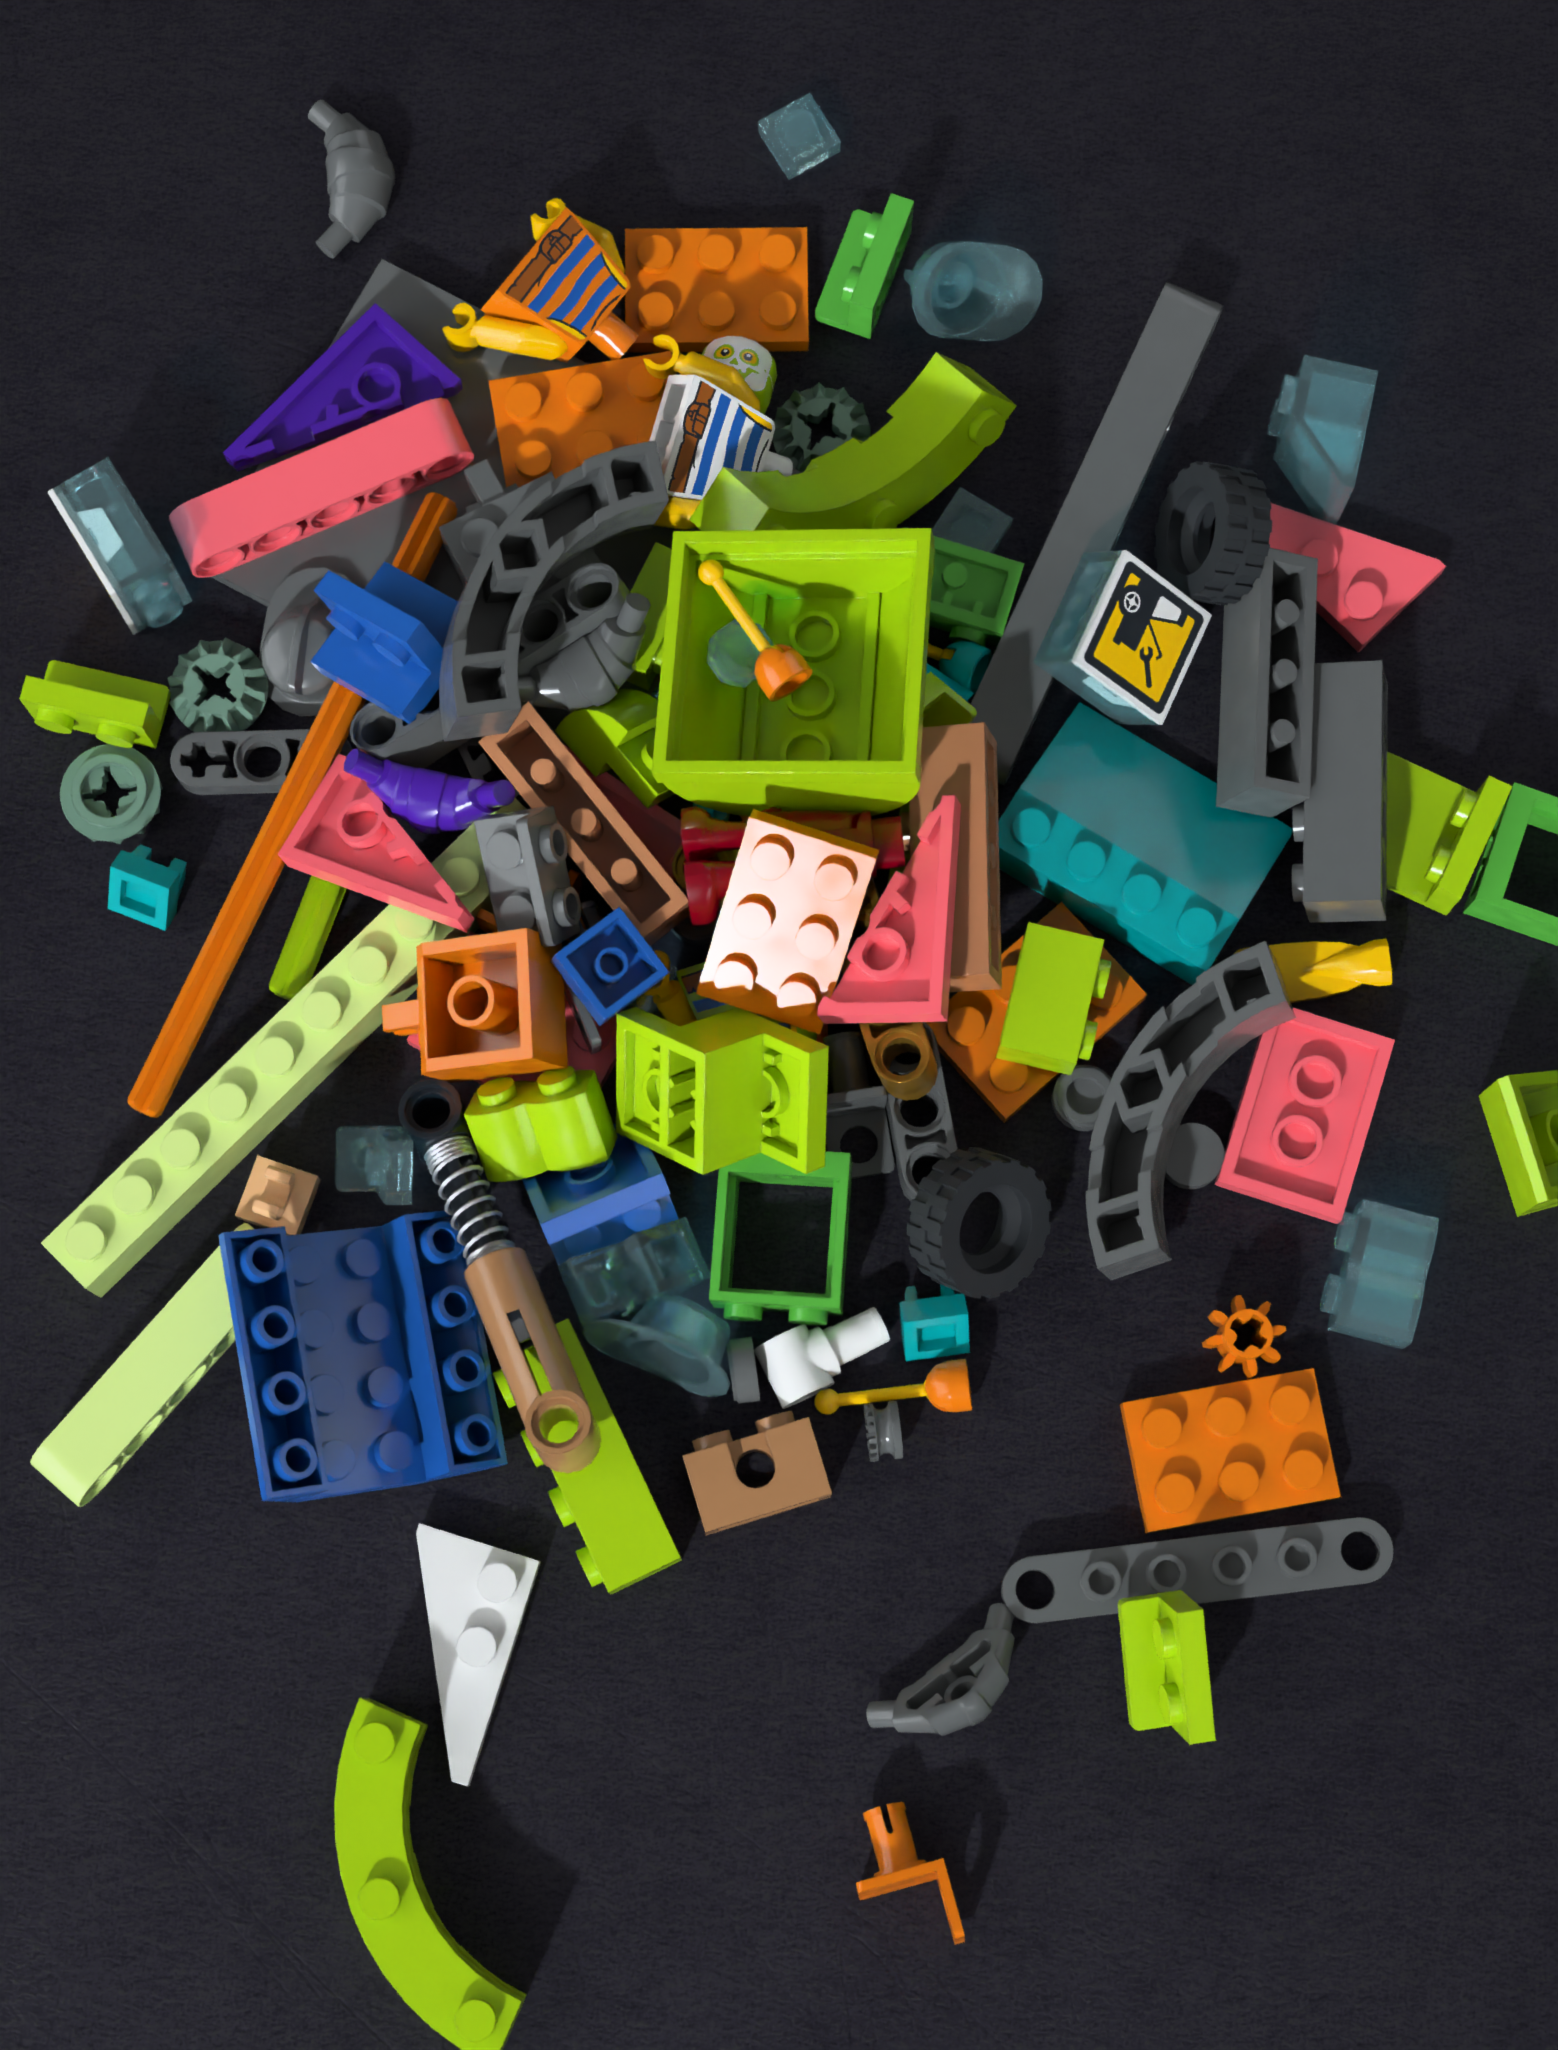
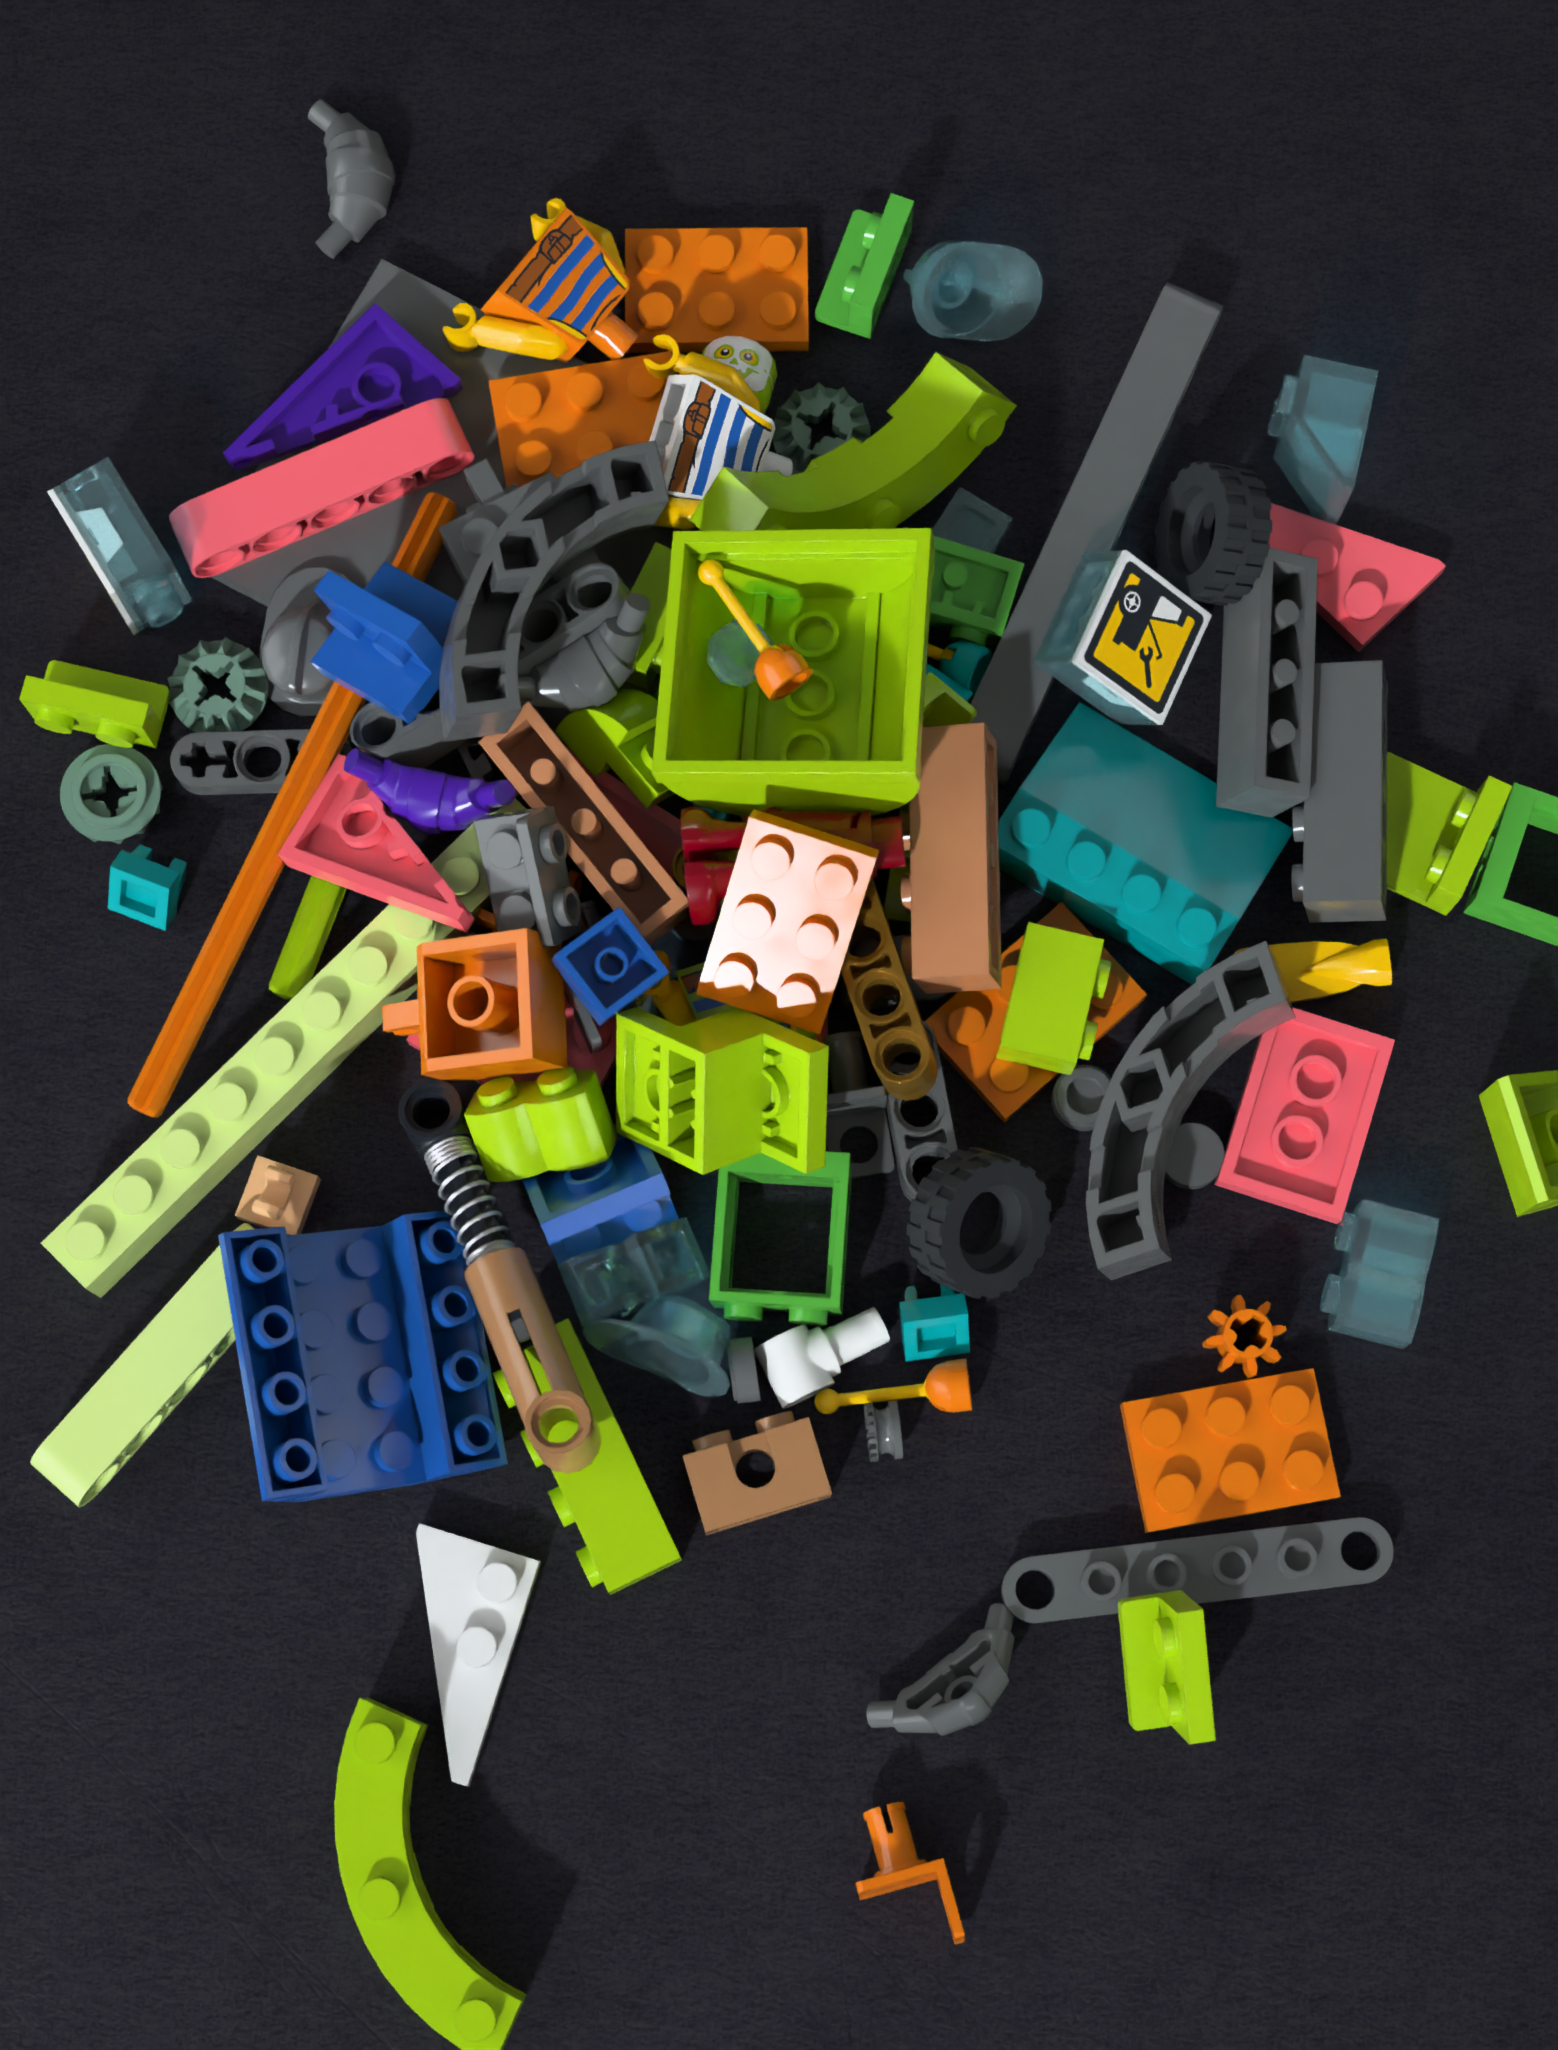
(375, 1161): clear light blue bracket -> none
(799, 136): clear light blue plate -> none
(906, 953): coral wing -> none

